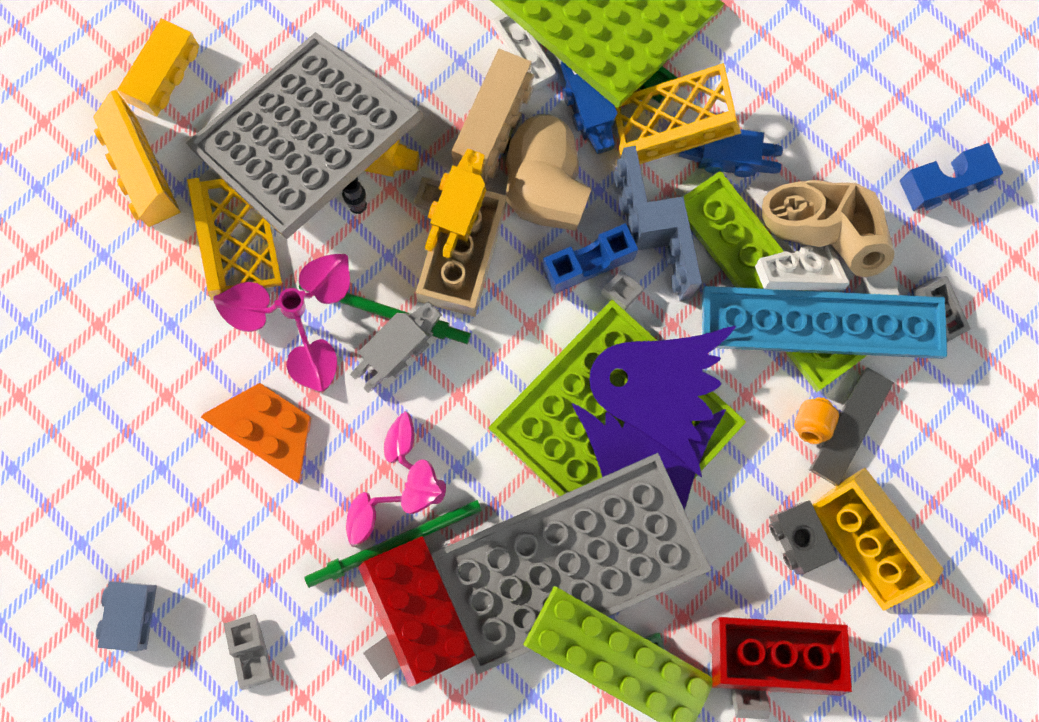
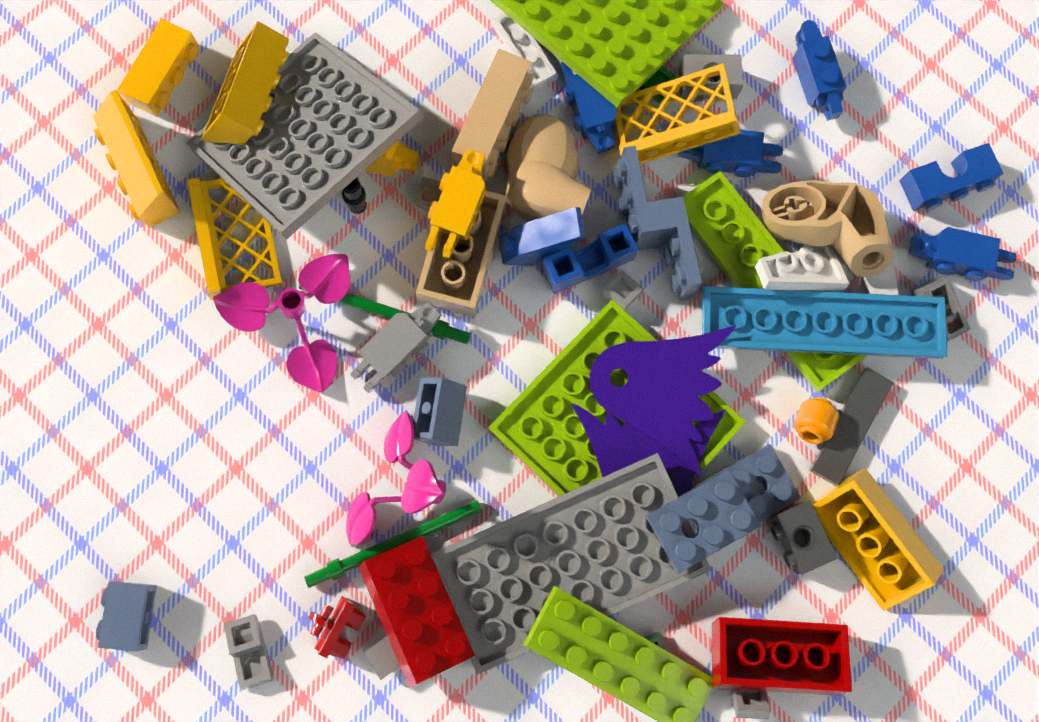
(247, 87): none -> yellow slope
(265, 427): orange wing -> none
(330, 640): none -> red hips
(439, 411): none -> sand blue brick
(542, 237): none -> slope
(696, 62): none -> light grey brick
(722, 508): none -> sand blue bracket
(819, 70): none -> blue hinge
(963, 254): none -> blue hinge

